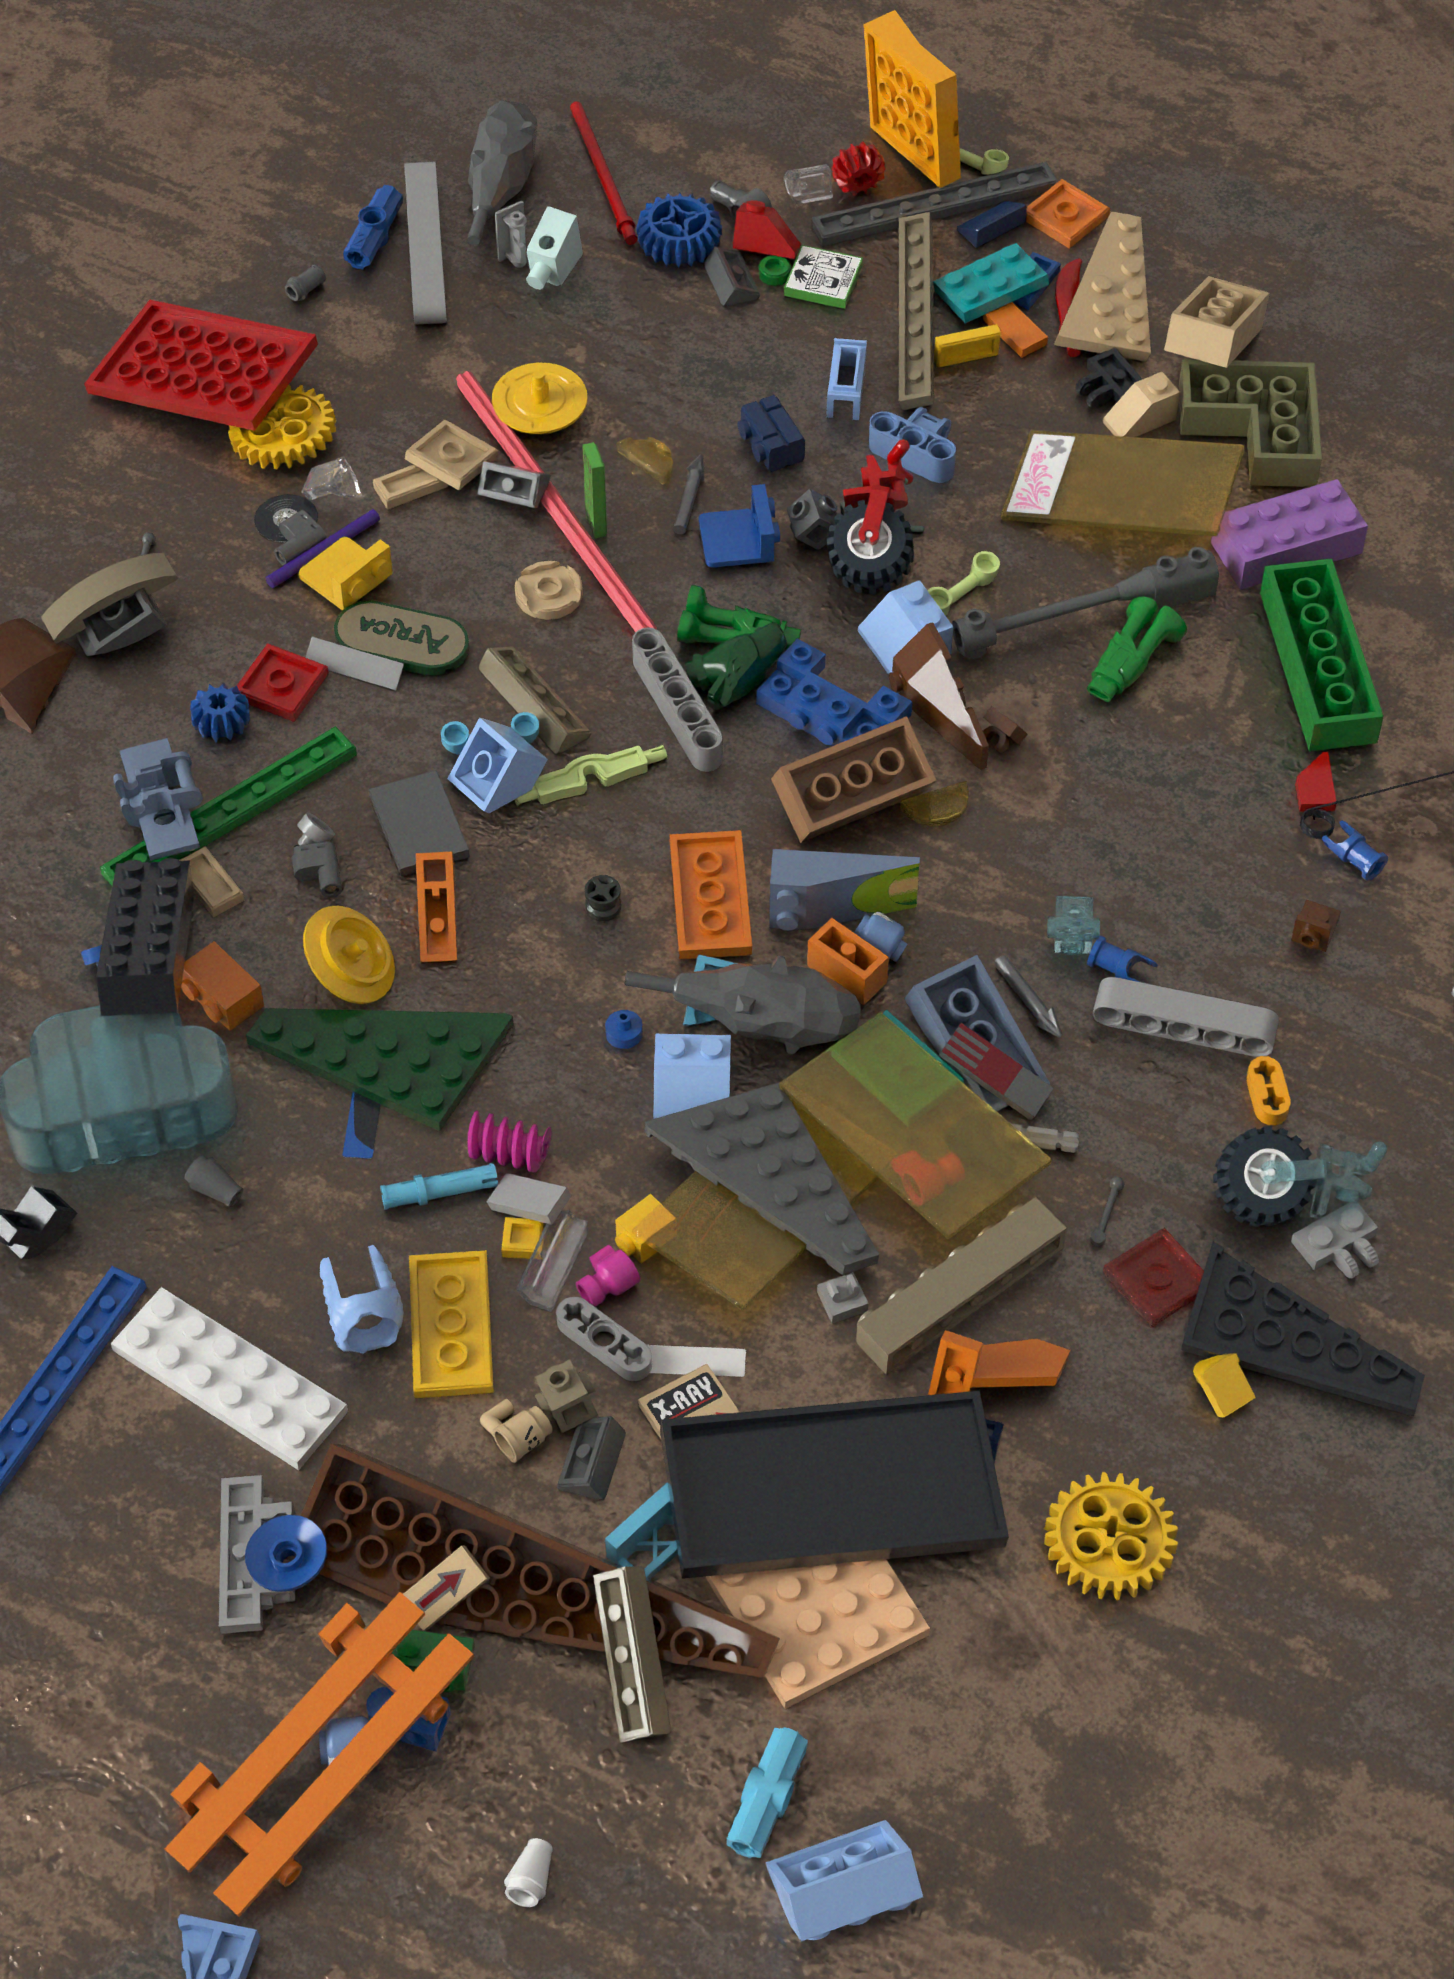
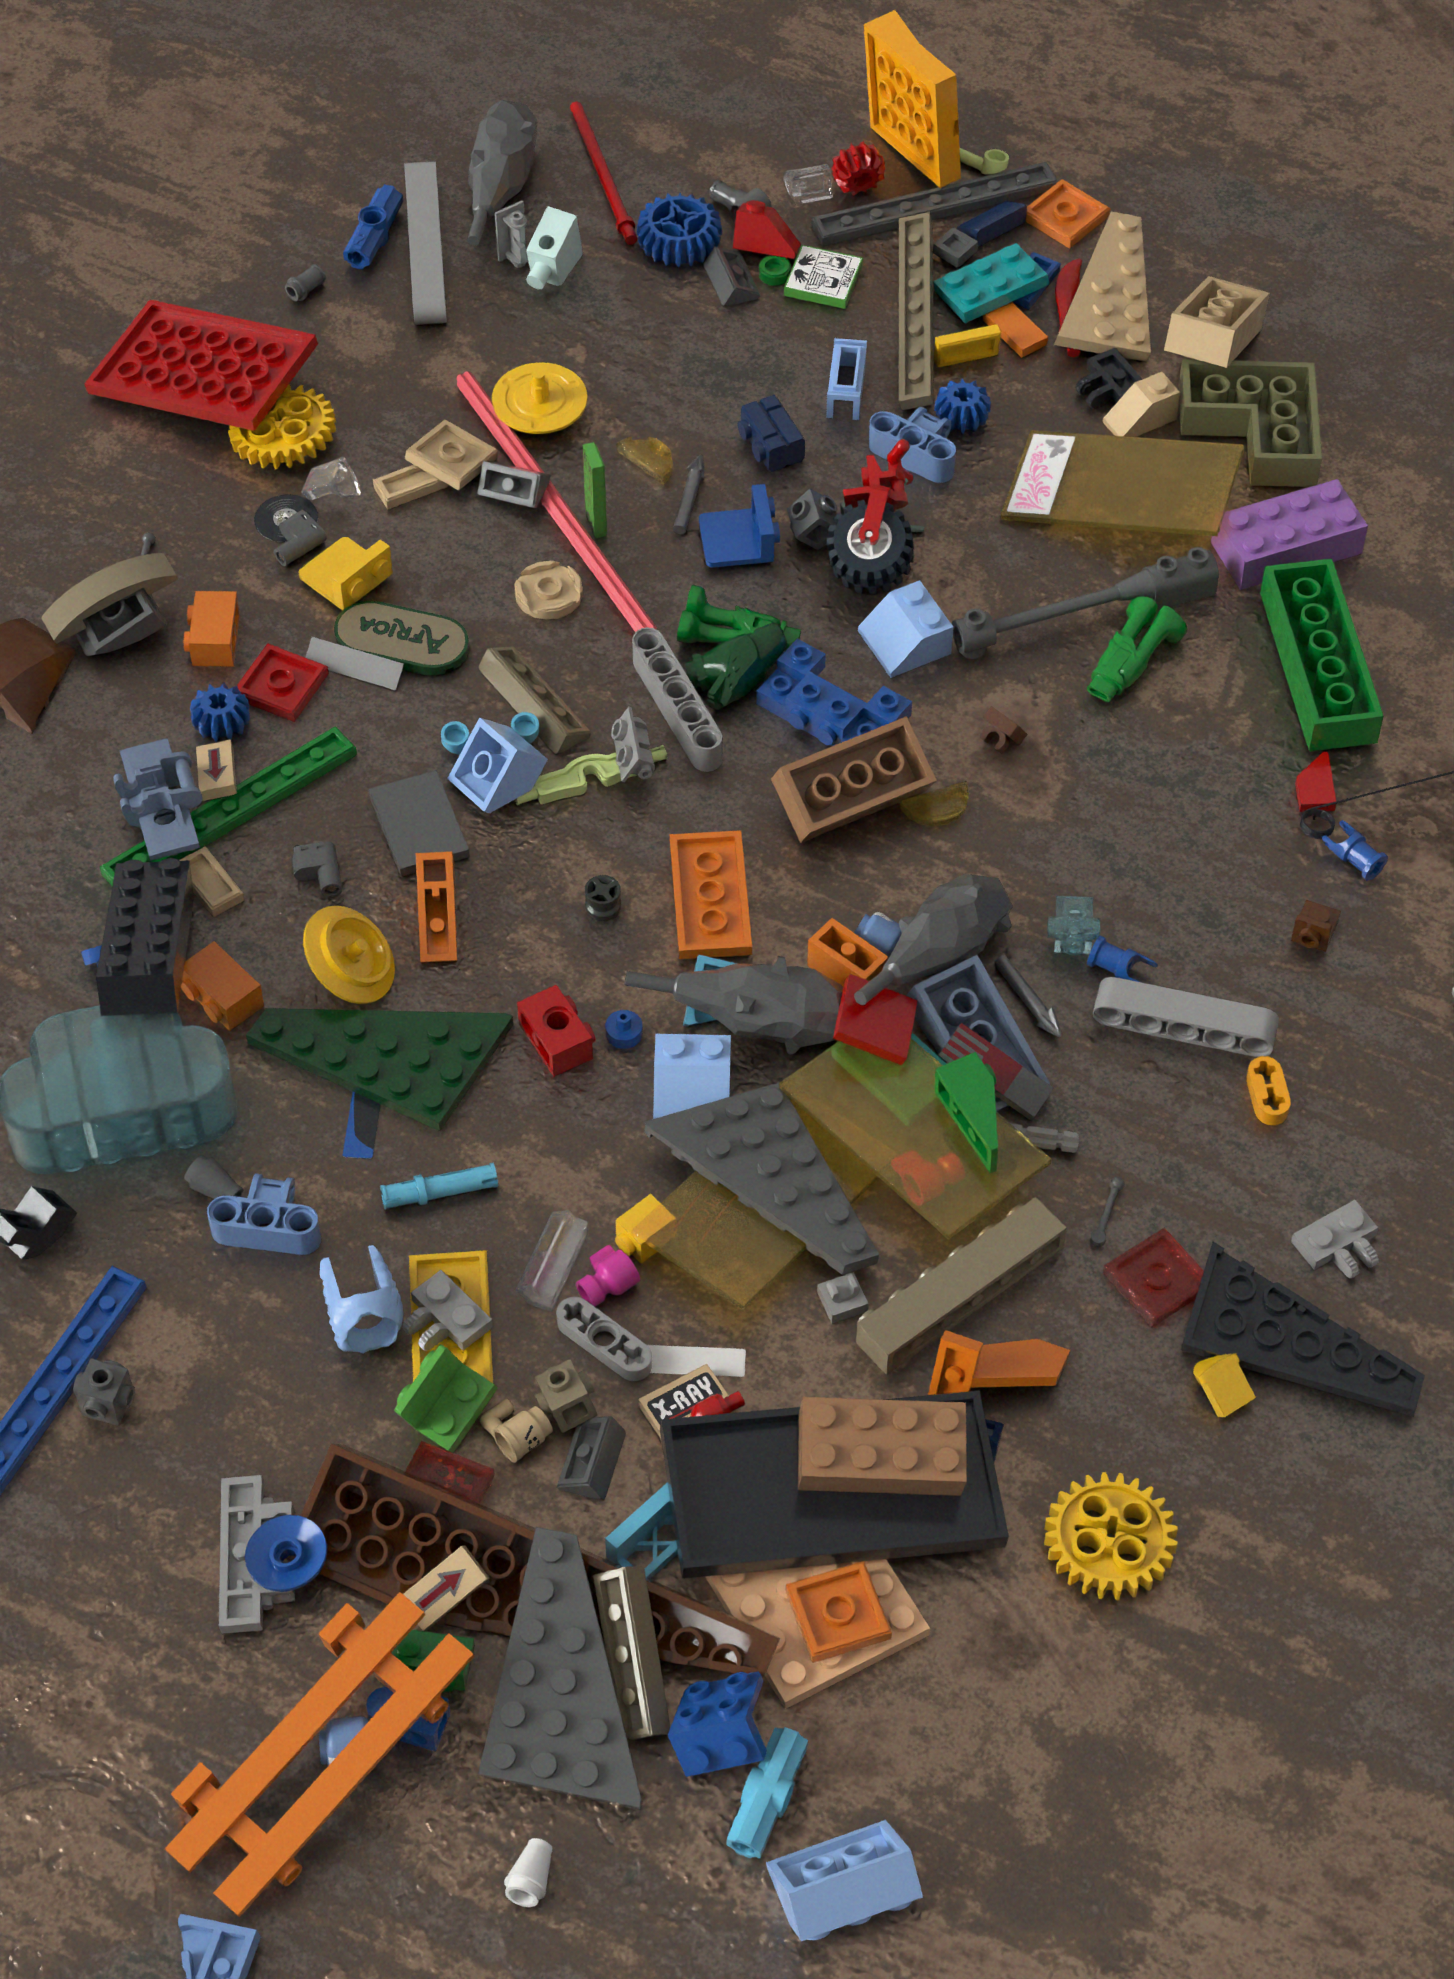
(104, 1391): none -> dark grey brick
(213, 628): none -> orange brick
(216, 770): none -> tan tile
(230, 1378): white plate -> none
(267, 1203): none -> medium blue piece
(296, 564): dark purple bar -> none
(314, 830): light grey tile -> none
(444, 1399): none -> bright green bracket
(451, 1312): none -> light grey hinge
(451, 1471): none -> clear red tile
(507, 1143): dark pink piece -> none
(520, 1237): yellow tile -> none
(529, 1198): light grey tile -> none
(556, 1697): none -> dark grey wing
(560, 1048): none -> red brick
(631, 746): none -> light grey hinge
(717, 1726): none -> blue bracket
(718, 1405): none -> red cylinder
(819, 886): sand blue slope -> none
(838, 1611): none -> orange tile
(880, 1025): none -> red tile
(882, 1446): none -> medium nougat brick
(924, 677): reddish brown wedge -> none
(945, 932): none -> dark grey piece
(955, 247): none -> dark grey plate
(963, 405): none -> blue gear
(968, 1095): none -> green slope
(982, 572): yellowish green bar -> none
(1270, 1177): piece -> none

